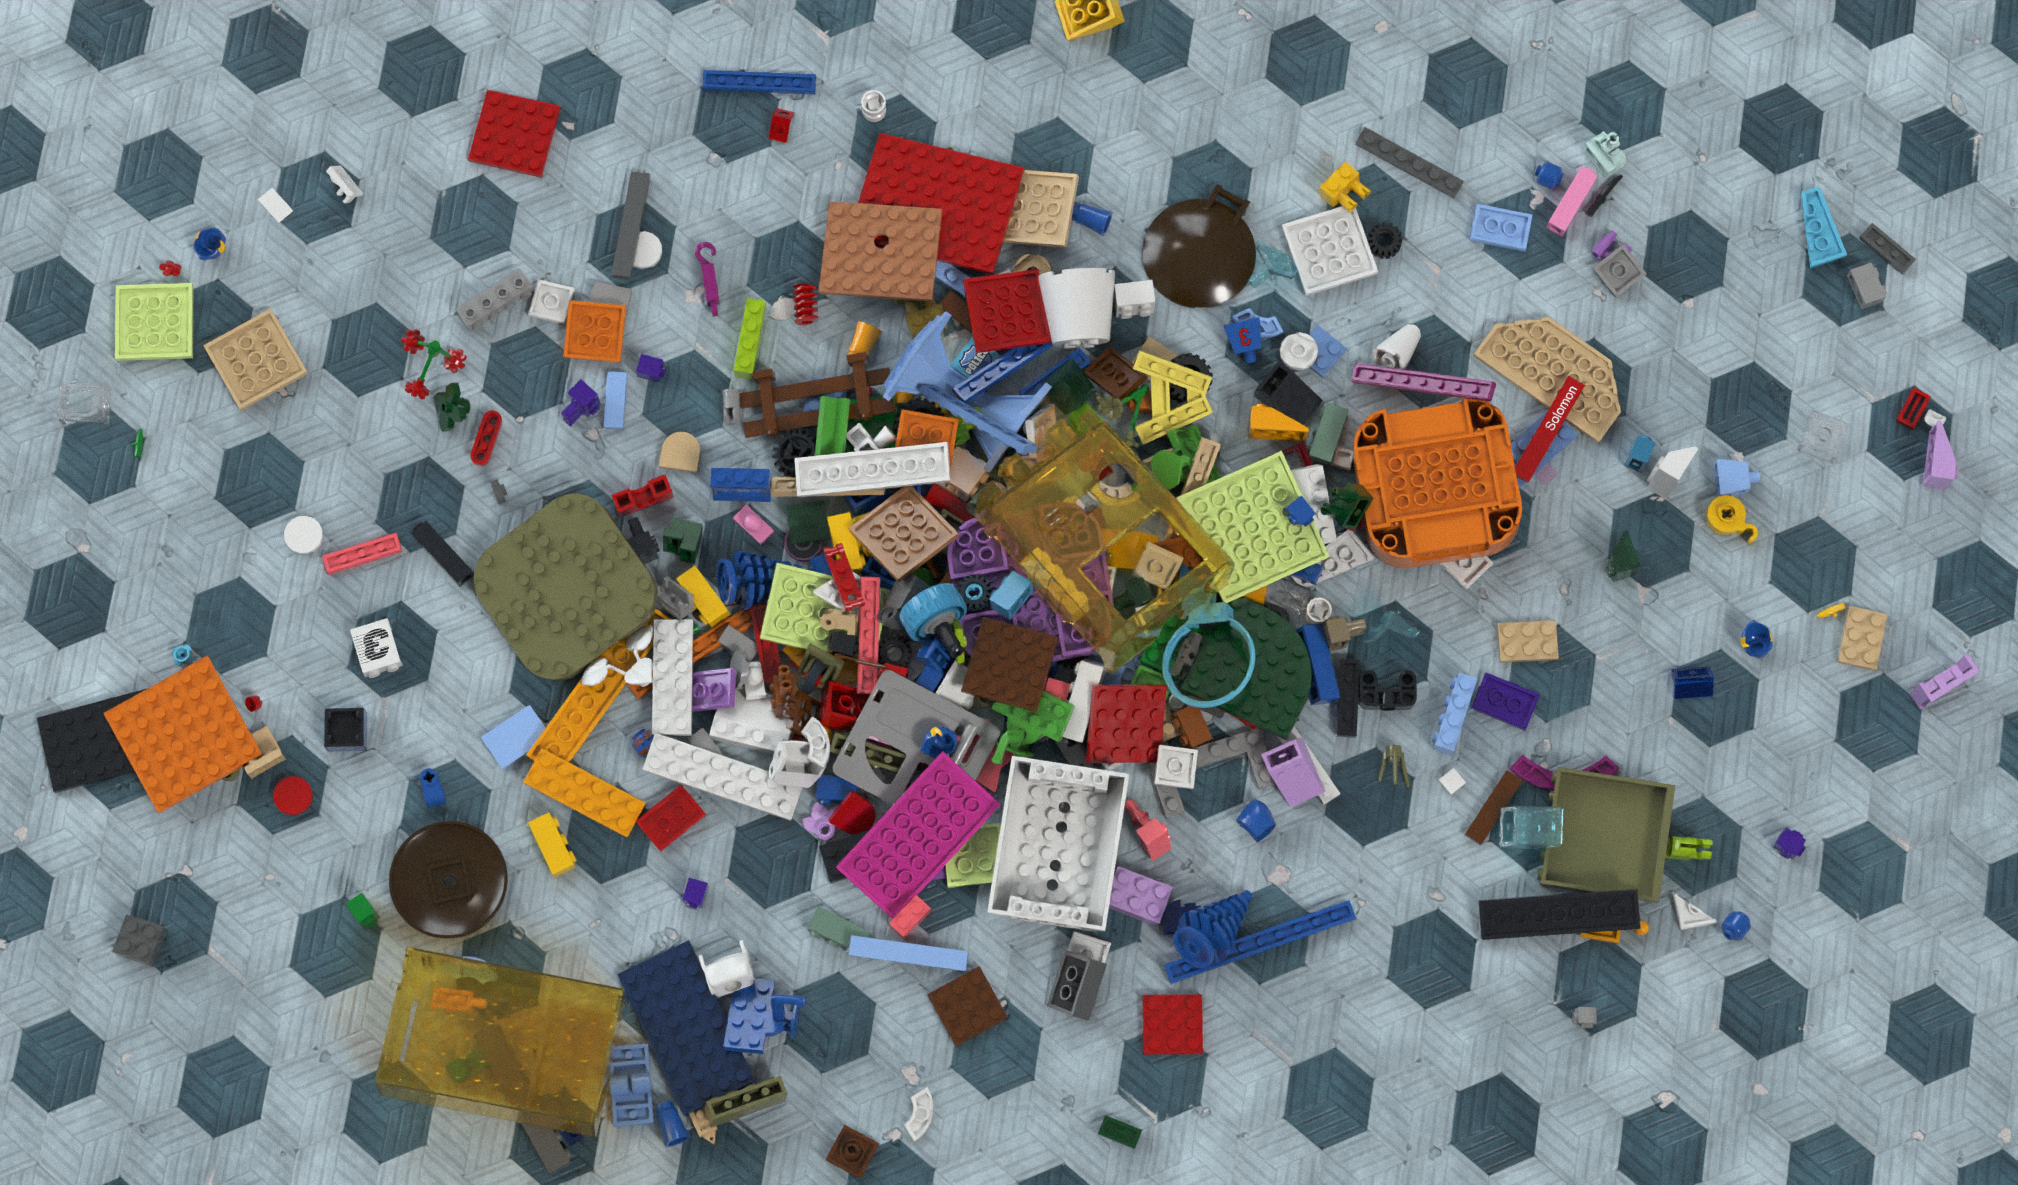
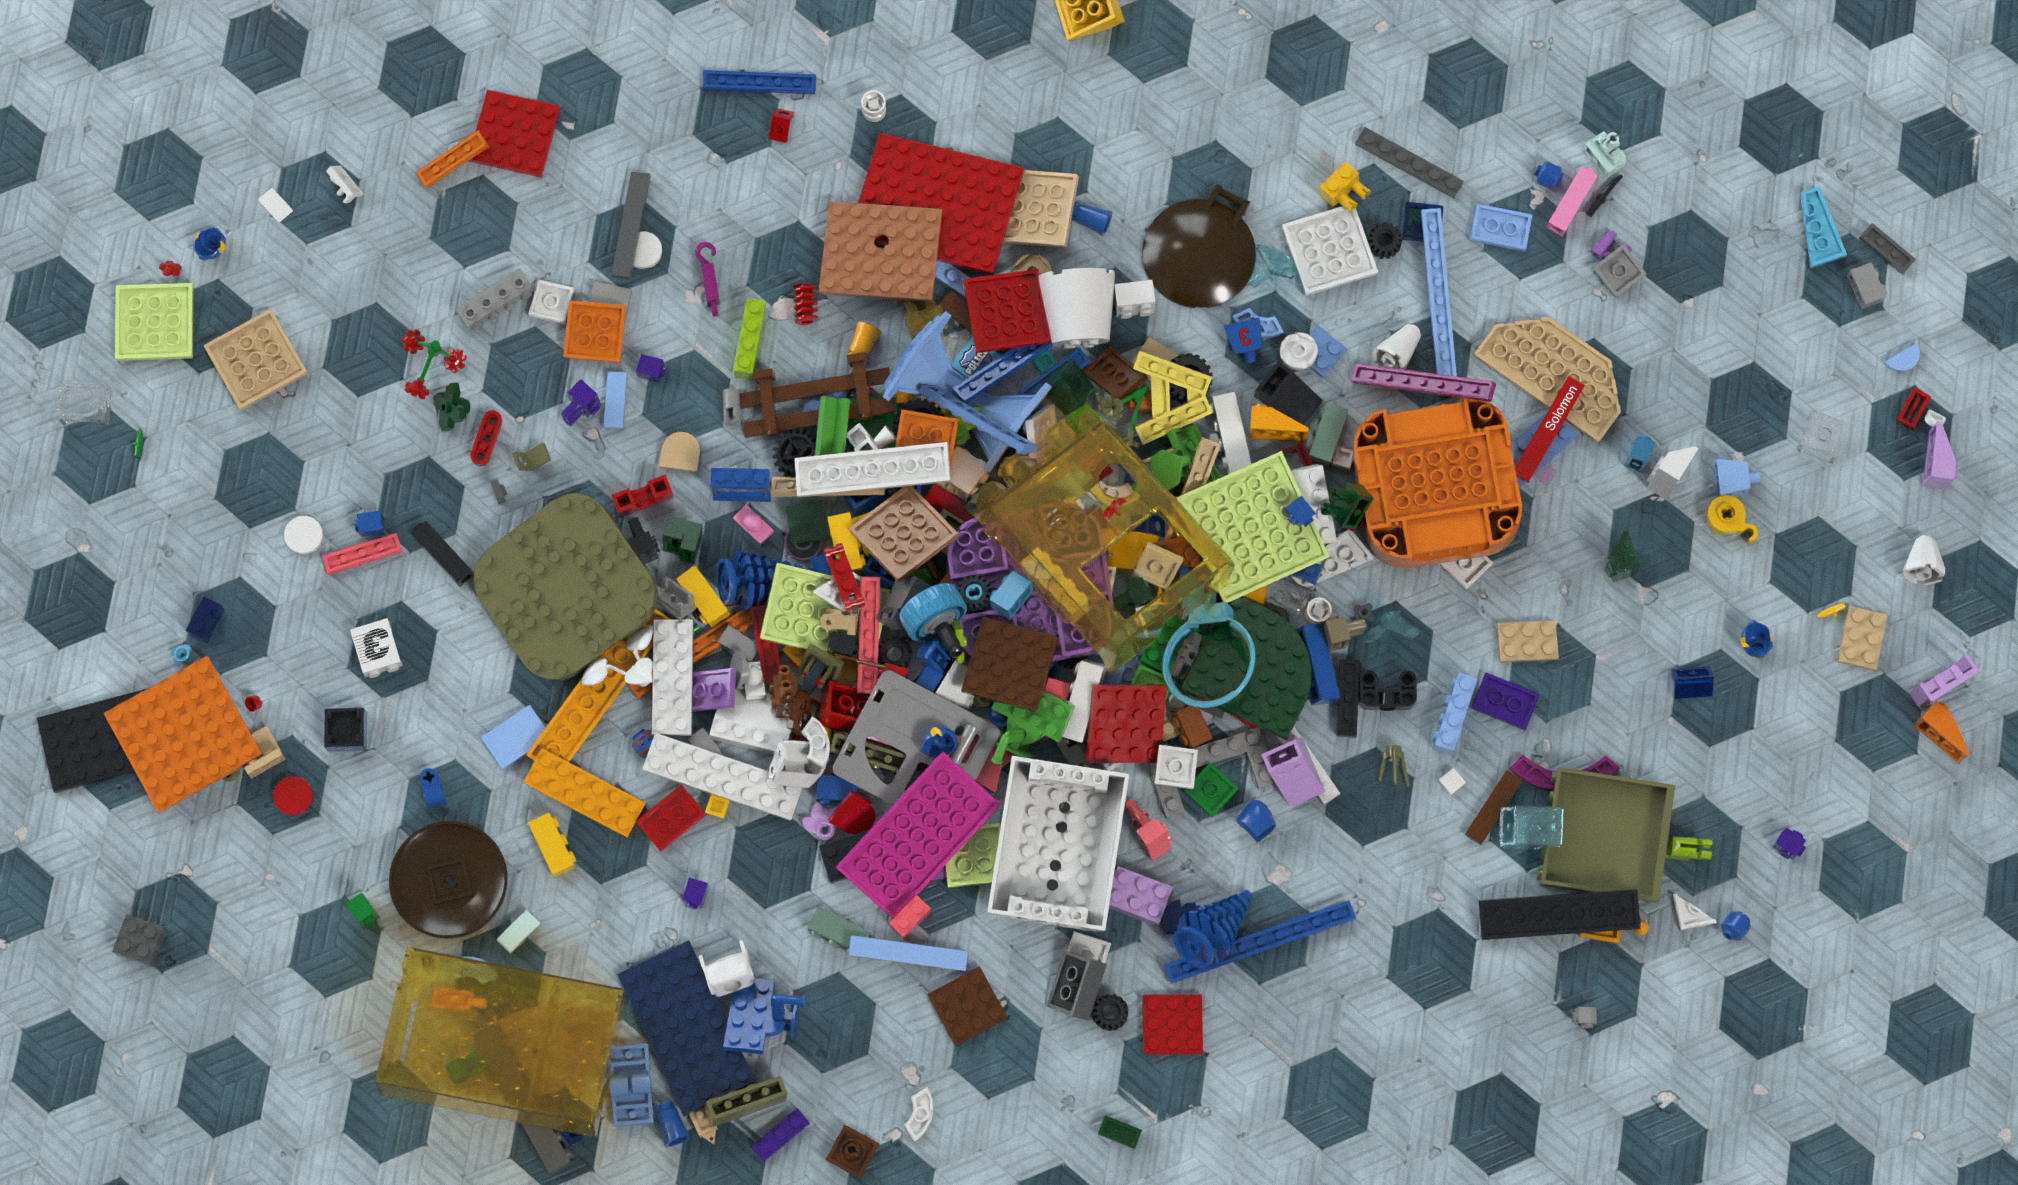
(205, 620): none -> clear blue brick
(369, 523): none -> blue brick
(452, 159): none -> orange tile
(518, 931): none -> light aqua slope
(533, 458): none -> olive bracket
(717, 806): none -> yellow plate
(780, 1135): none -> dark purple plate
(997, 718): none -> blue hat
(1044, 362): none -> teal tile
(1109, 511): none -> red piece
(1113, 1000): none -> black tyre
(1149, 527): none -> clear blue bracket
(1211, 790): none -> green plate
(1230, 431): none -> white brick
(1365, 608): none -> dark grey plate
(1412, 220): none -> tile
(1438, 292): none -> light blue plate
(1905, 360): none -> light blue tile
(1924, 562): none -> white cone
(1943, 731): none -> orange slope

